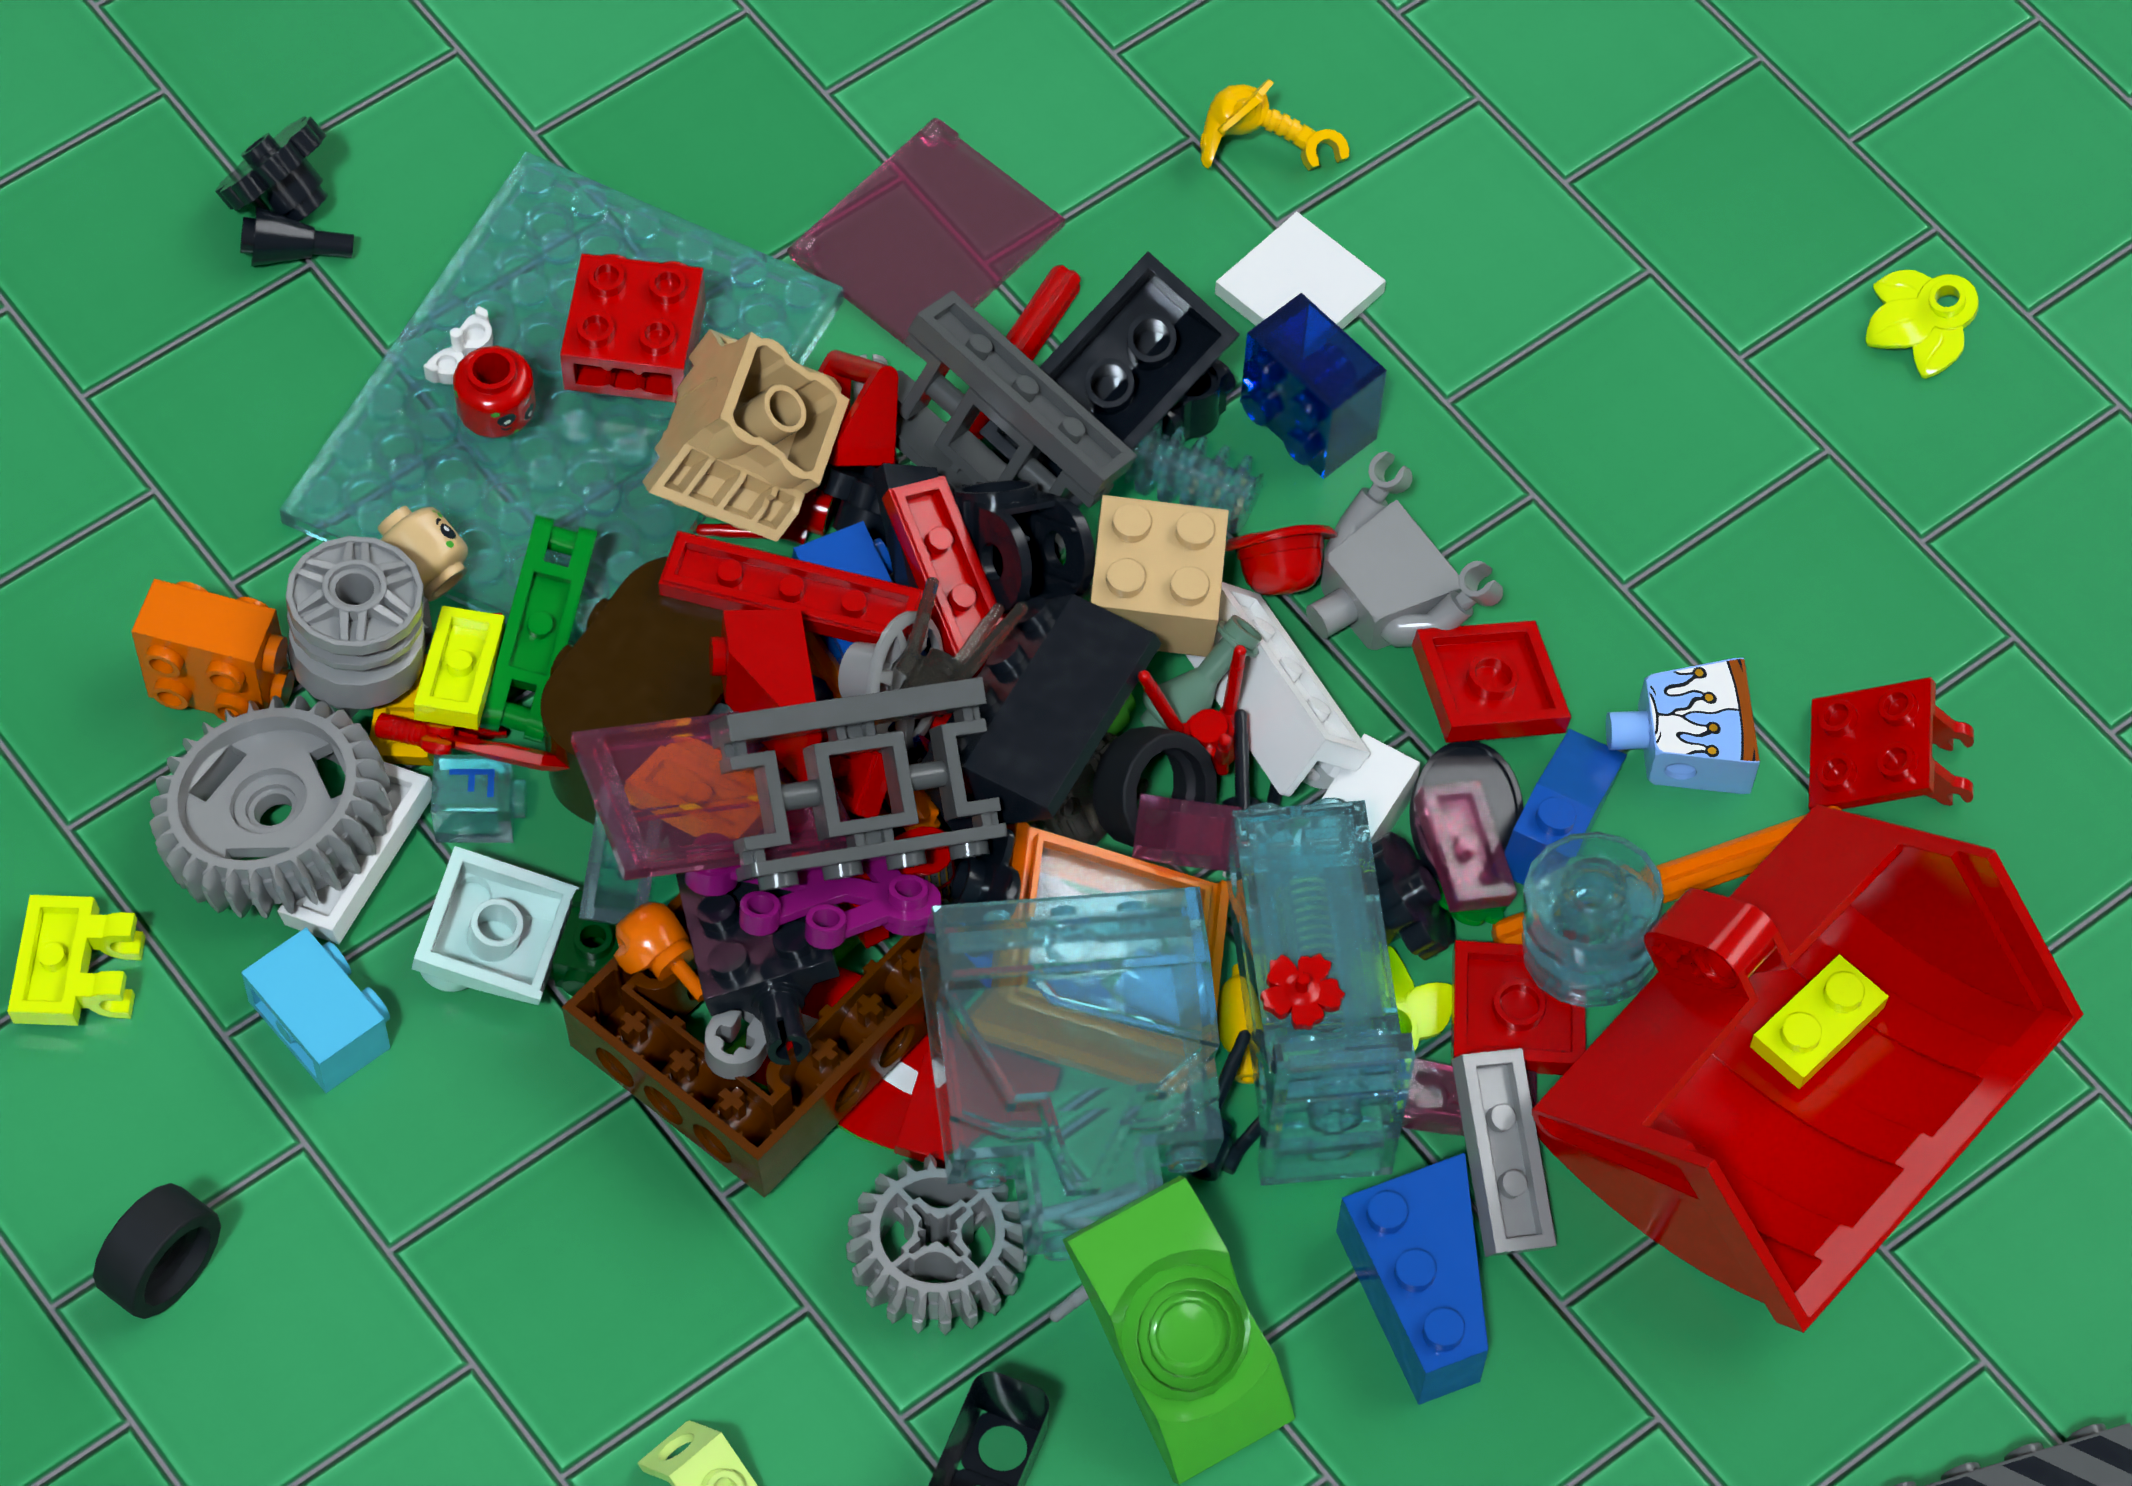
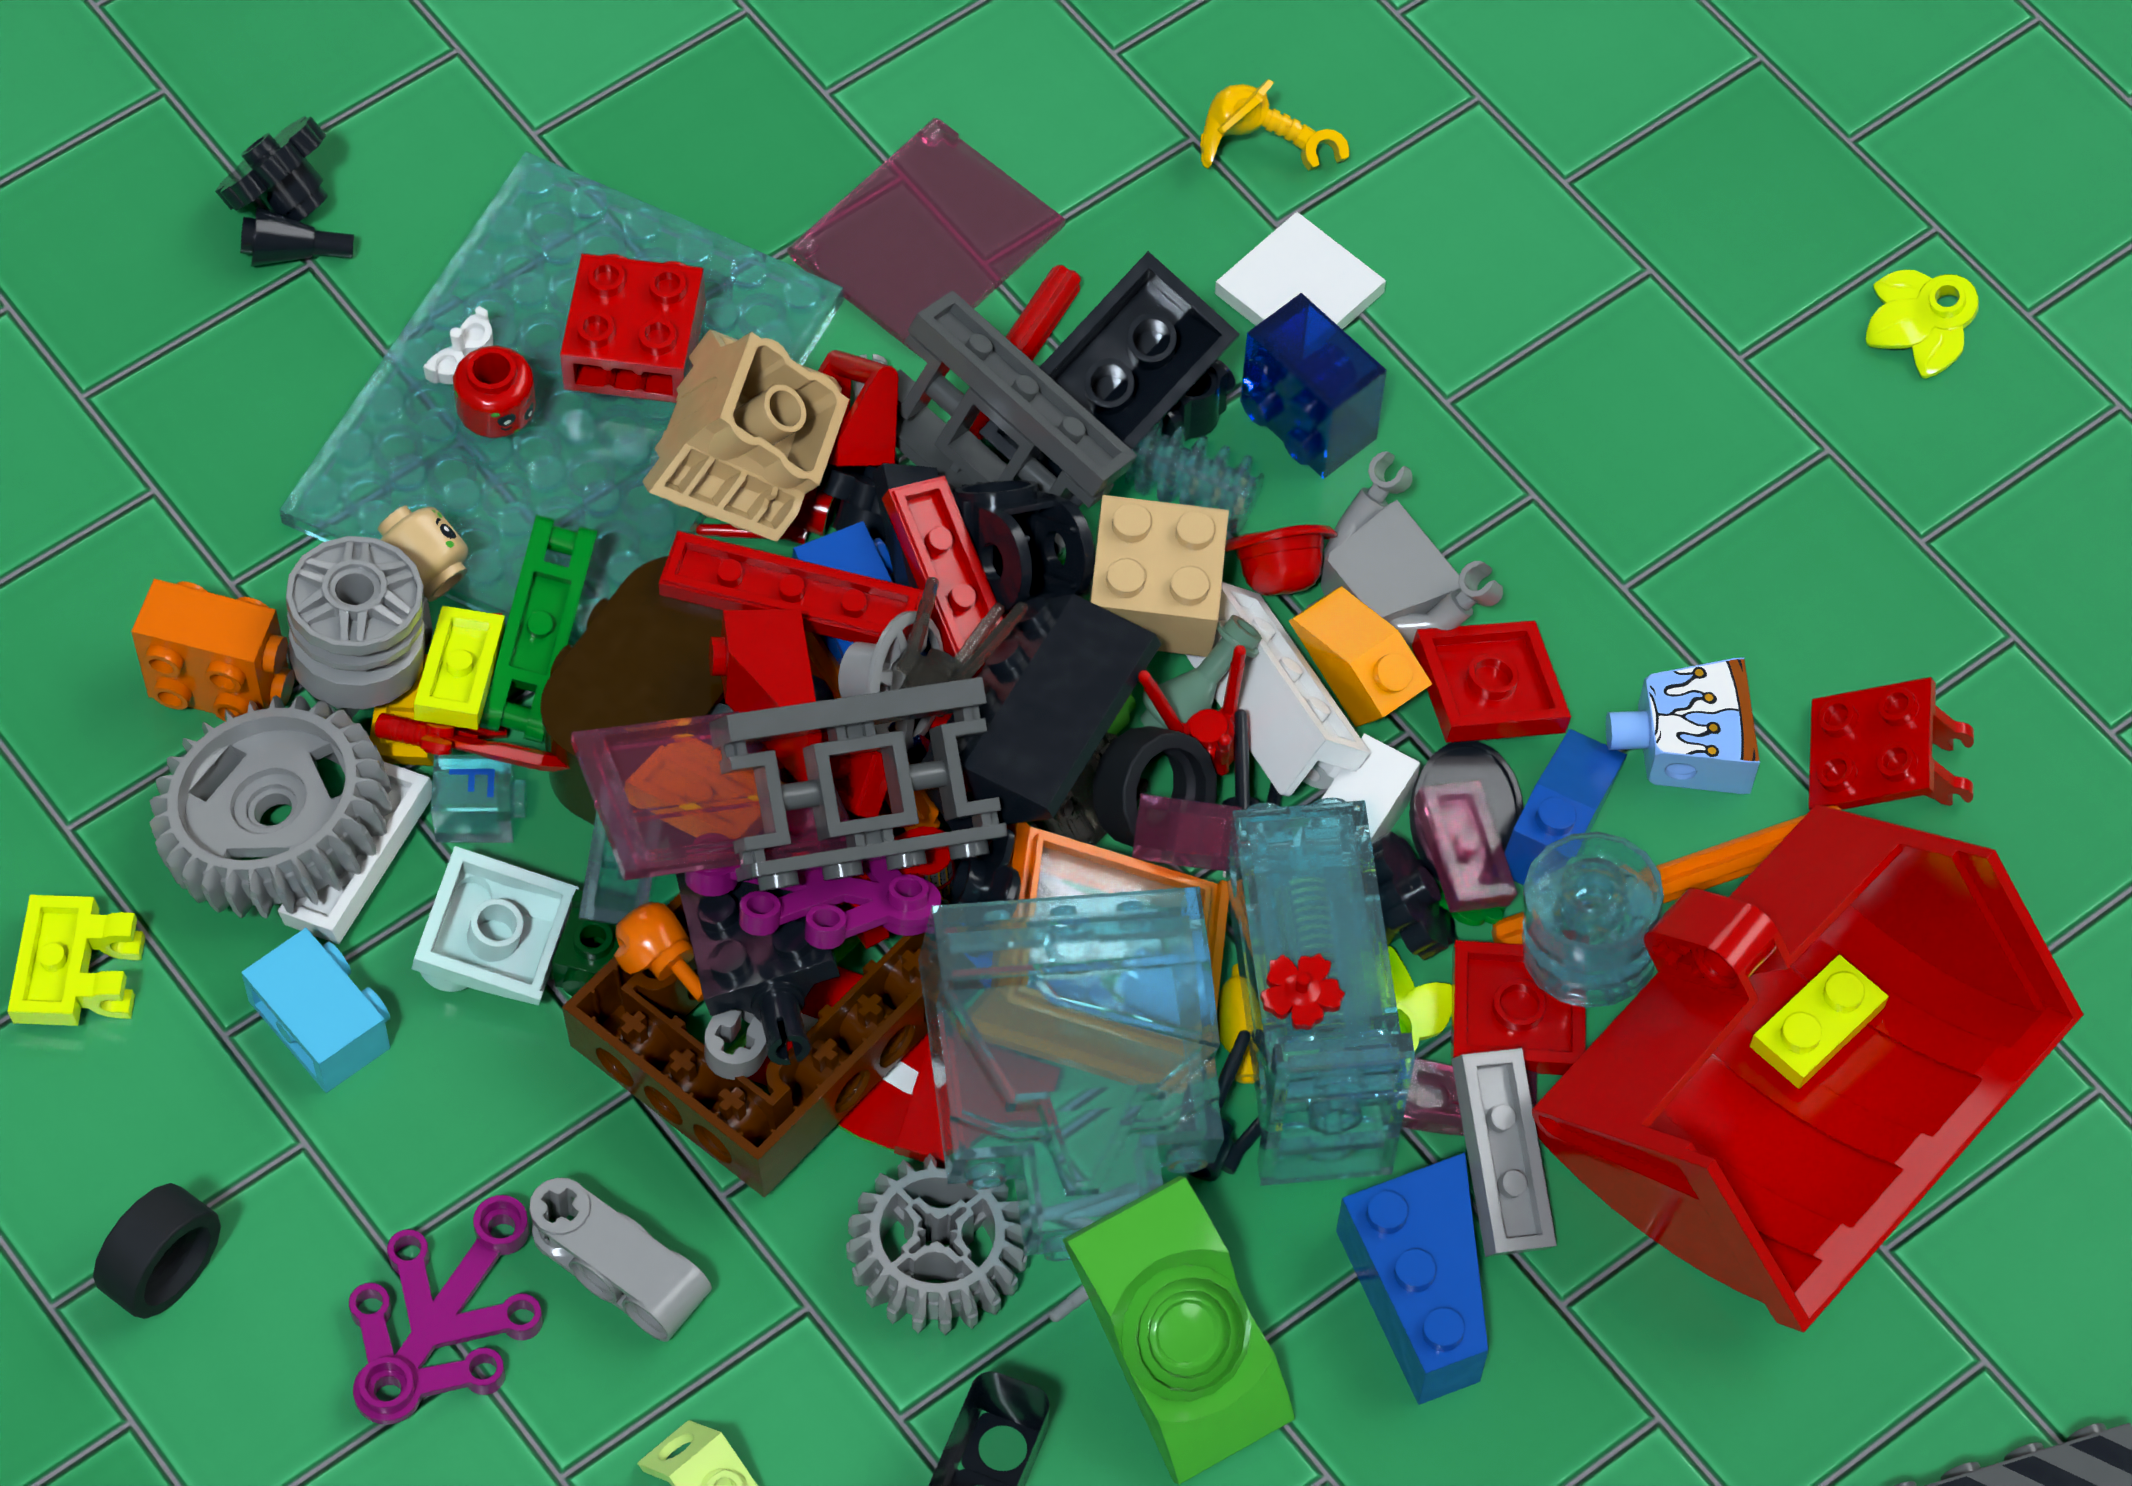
(440, 1321): none -> magenta plant
(616, 1258): none -> light grey piece
(1359, 656): none -> light orange slope

